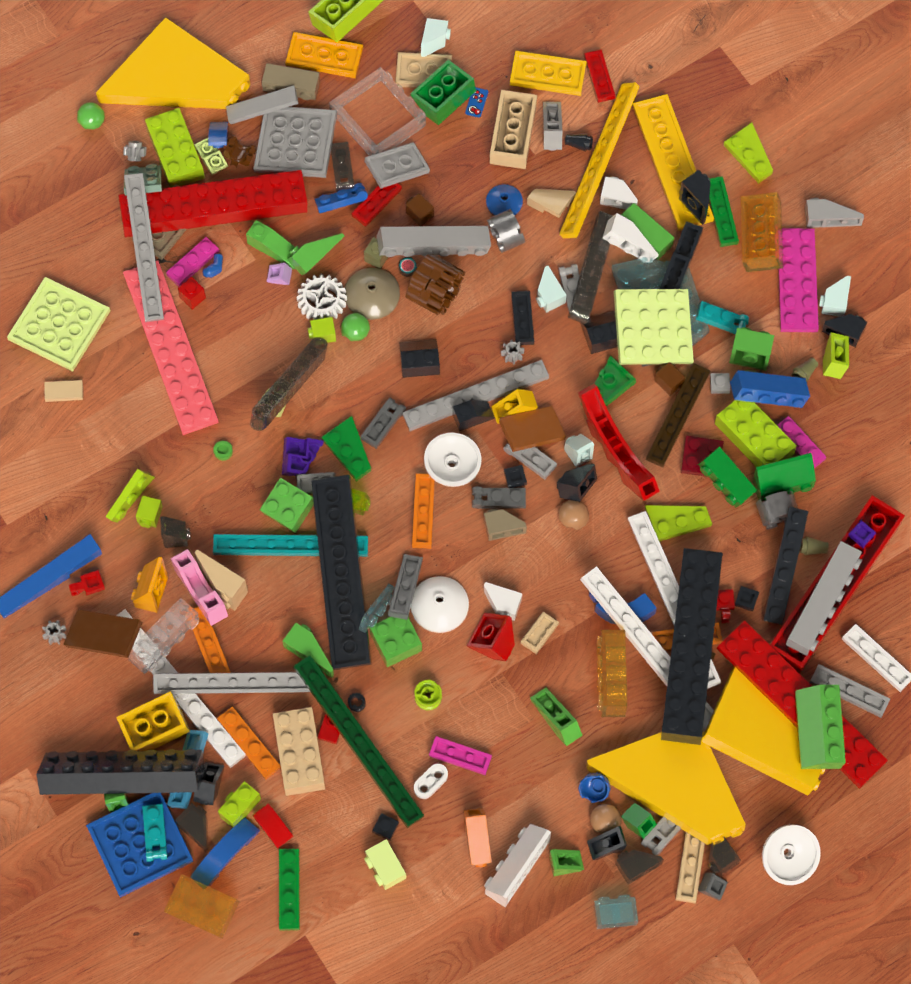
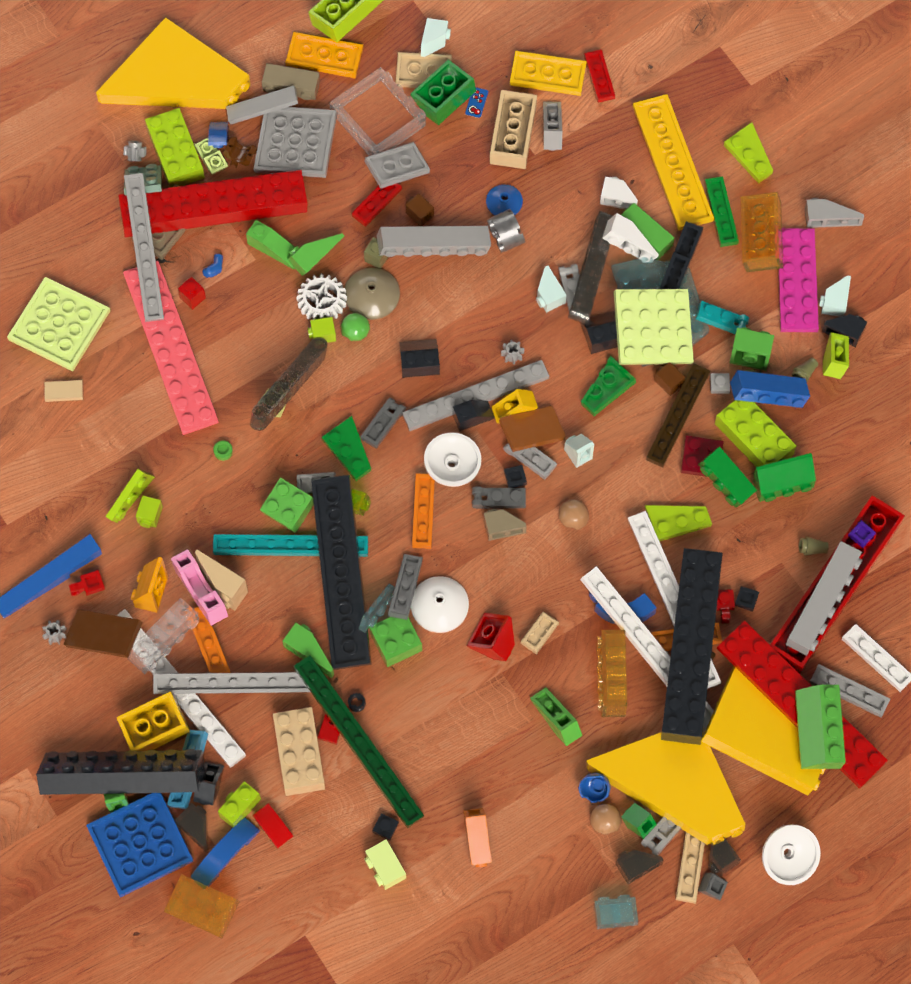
(90, 116): bright green hair -> none
(154, 832): teal plate -> none
(174, 532): clear smoke slope -> none
(192, 262): dark pink plate -> none
(249, 743): orange plate -> none
(279, 274): lavender slope -> none
(289, 889): green plate -> none
(299, 455): dark purple slope -> none
(341, 198): blue plate -> none
(342, 165): clear smoke plate -> none
(407, 266): tile -> none
(423, 701): lime wheel -> none
(428, 780): white plate -> none
(432, 281): reddish brown piece -> none
(460, 755): dark pink plate -> none
(503, 600): white slope -> none
(517, 864): white slope -> none
(522, 317): black plate -> none
(550, 200): tan slope -> none
(565, 861): bright green slope -> none
(577, 482): black slope -> none
(580, 141): black cone -> none
(599, 160): yellow plate -> none
(607, 843): black slope -> none
(616, 449): red arch -> none
(695, 195): black slope -> none
(775, 508): flat silver brick -> none
(785, 565): black plate -> none
(802, 441): dark pink plate -> none

